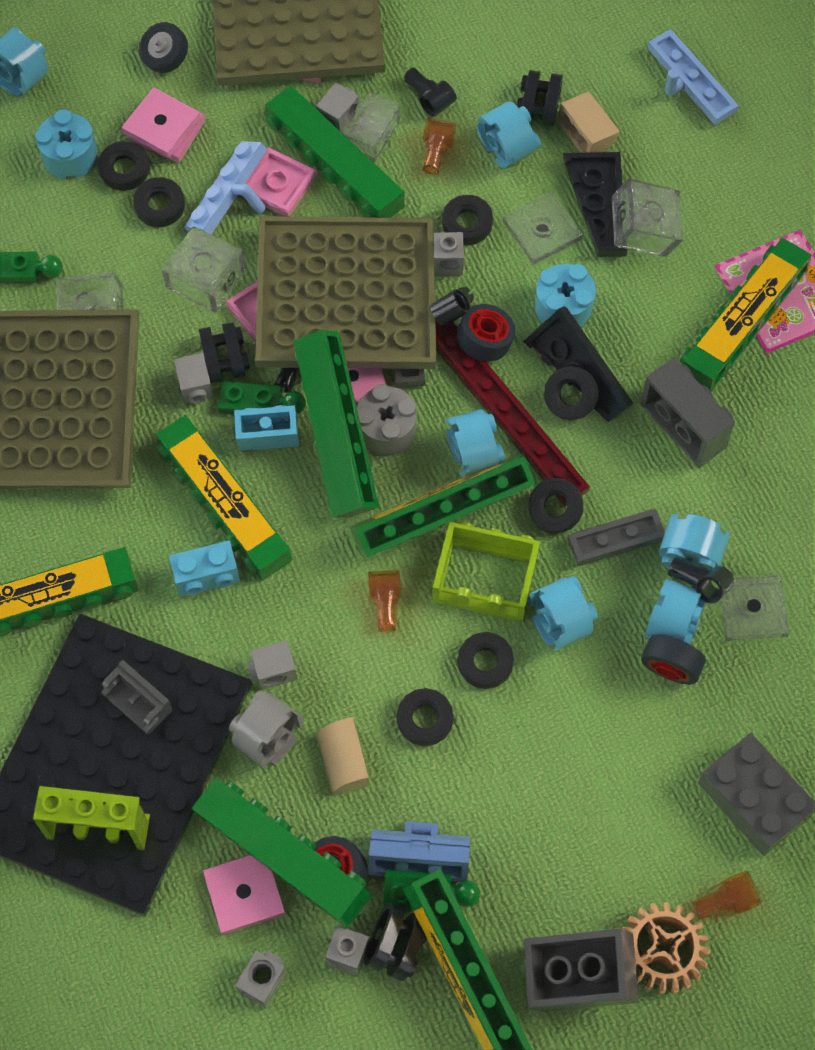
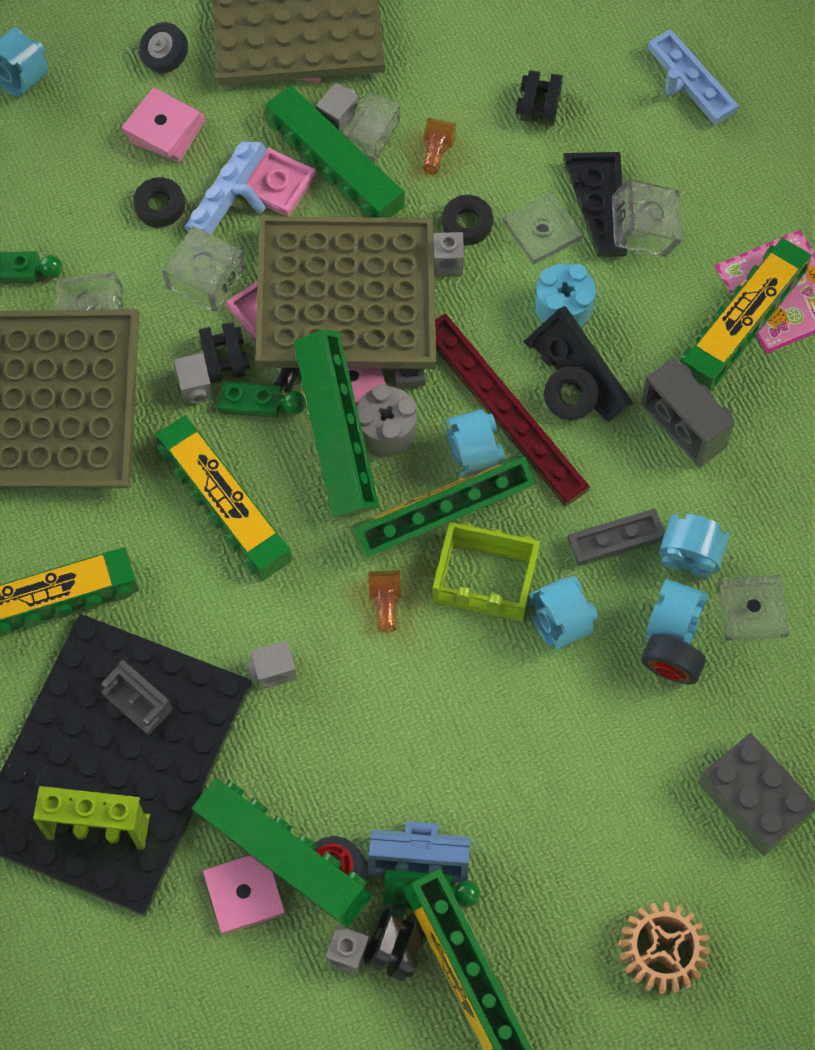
(67, 145): medium azure brick -> none
(118, 151): black tyre -> none
(204, 568): medium azure brick -> none
(257, 992): light grey brick -> none
(265, 729): light grey brick -> none
(266, 428): medium azure brick -> none
(343, 757): tan brick -> none
(428, 698): black tyre -> none
(432, 96): black pin -> none
(452, 306): black pin -> none
(481, 678): black tyre -> none
(485, 332): black wheel -> none
(508, 133): medium azure brick -> none
(537, 505): black tyre -> none
(581, 970): dark grey brick -> none
(587, 124): tan brick -> none
(701, 579): black pin -> none
(736, 894): clear orange pin -> none

